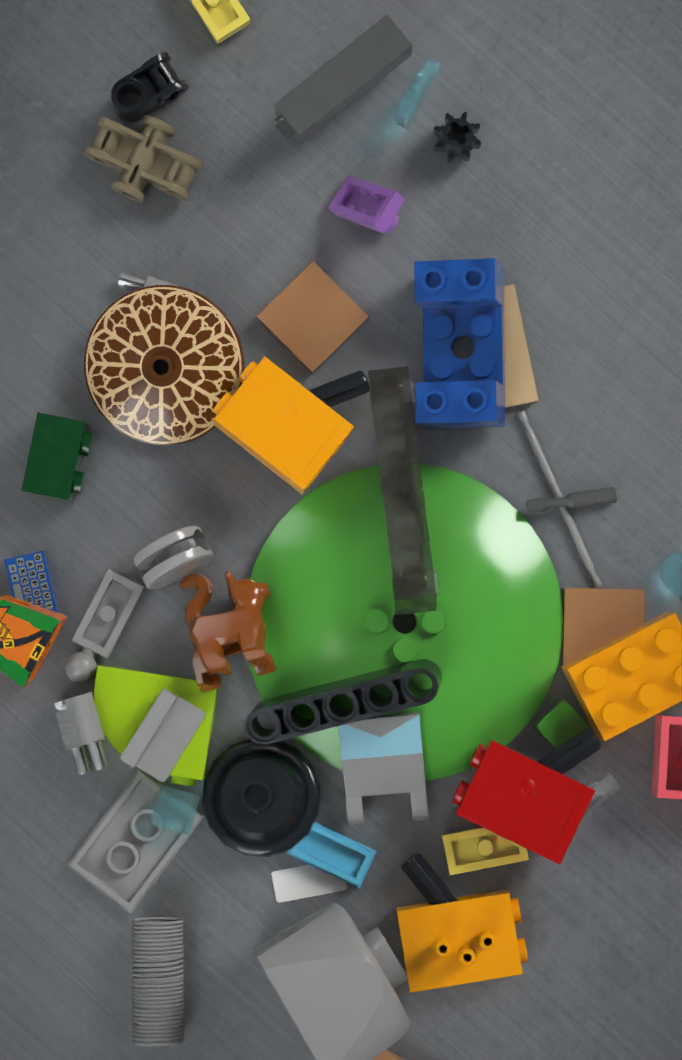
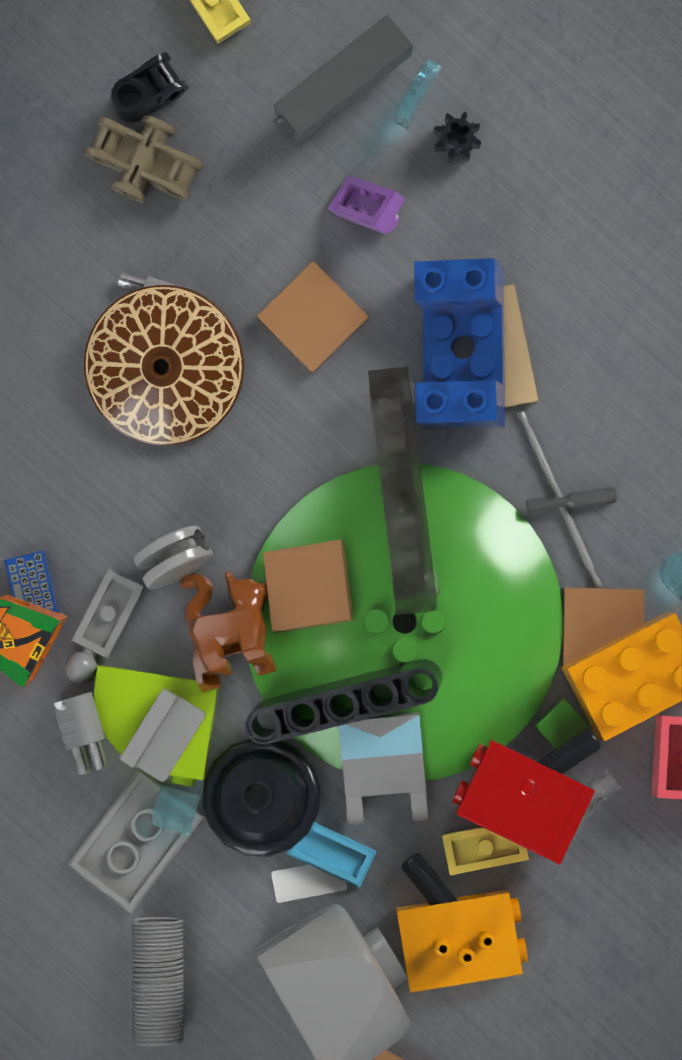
(57, 458): dark green brick -> none
(286, 423): light orange piece -> none
(308, 586): none -> medium nougat tile

